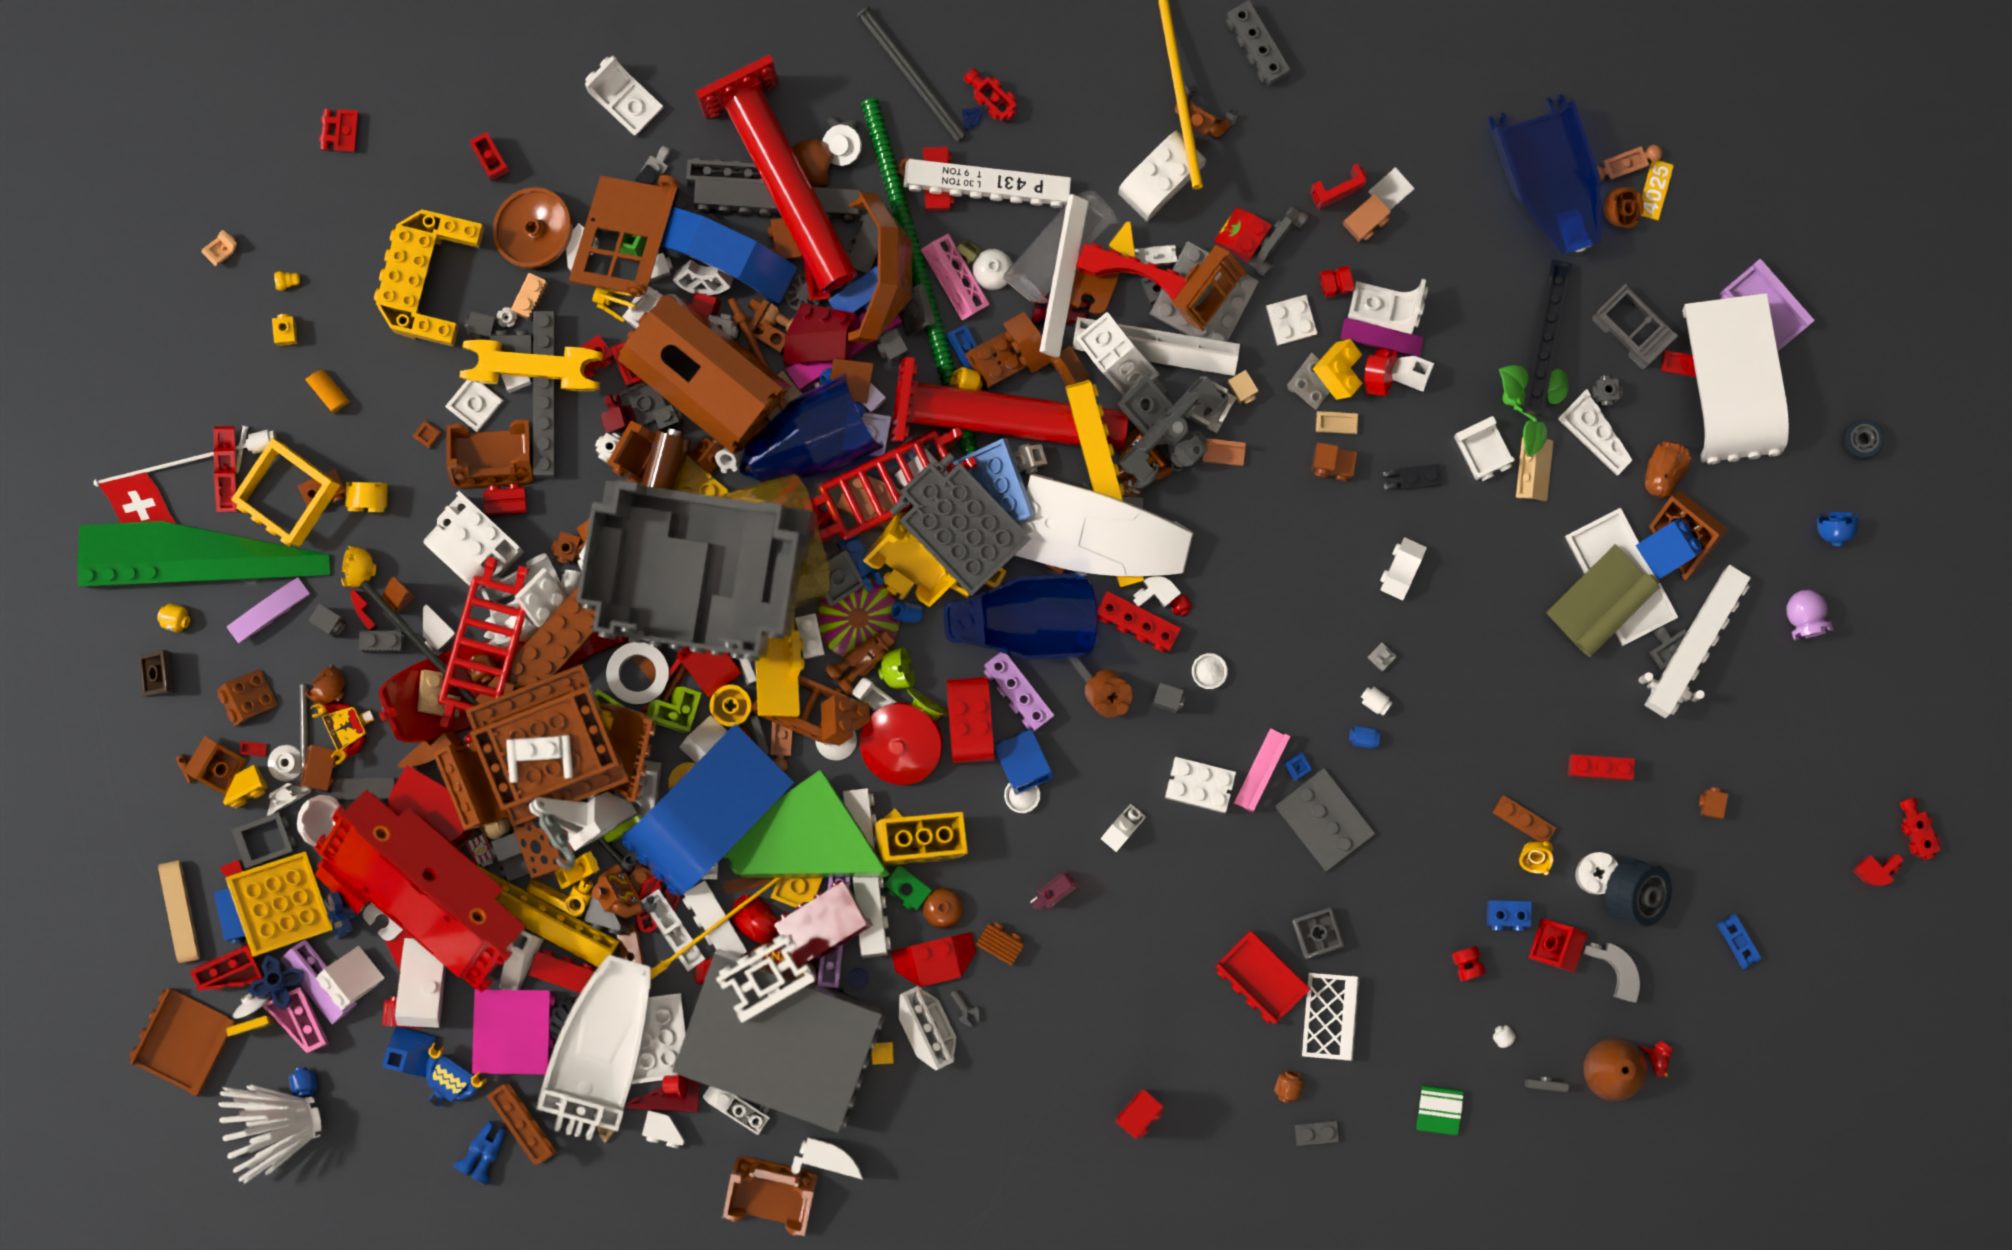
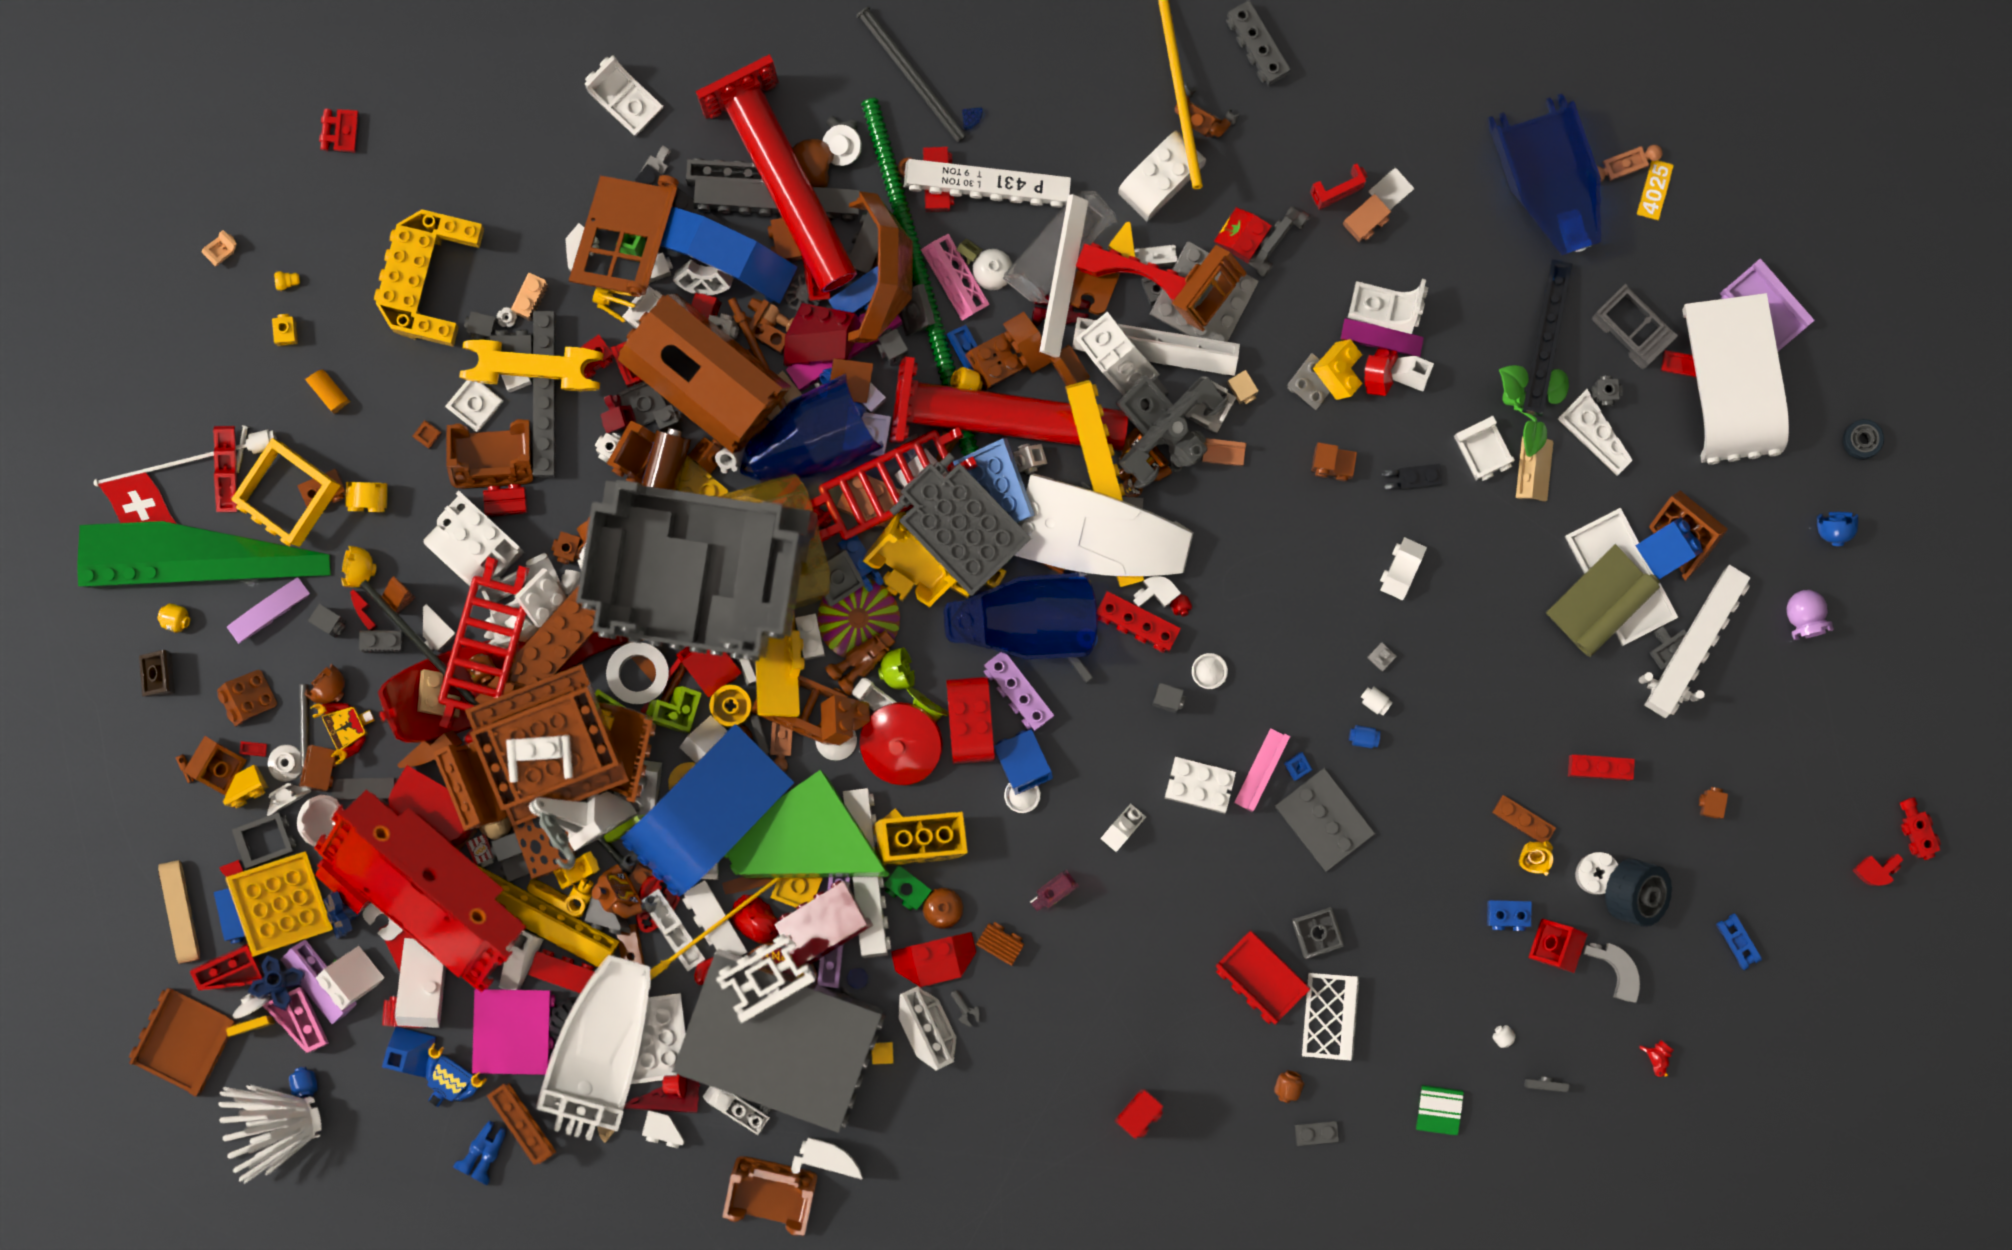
(489, 156): red brick -> none
(532, 228): dark orange dish -> none
(907, 611): blue brick -> none
(995, 100): red brick -> none
(1108, 693): dark orange brick -> none
(1291, 320): white plate -> none
(1336, 281): red wheel -> none
(1337, 423): tan tile -> none
(1465, 956): red wheel -> none
(1605, 1066): dark orange cylinder -> none
(1623, 207): dark orange cylinder -> none
(1668, 460): dark orange piece -> none

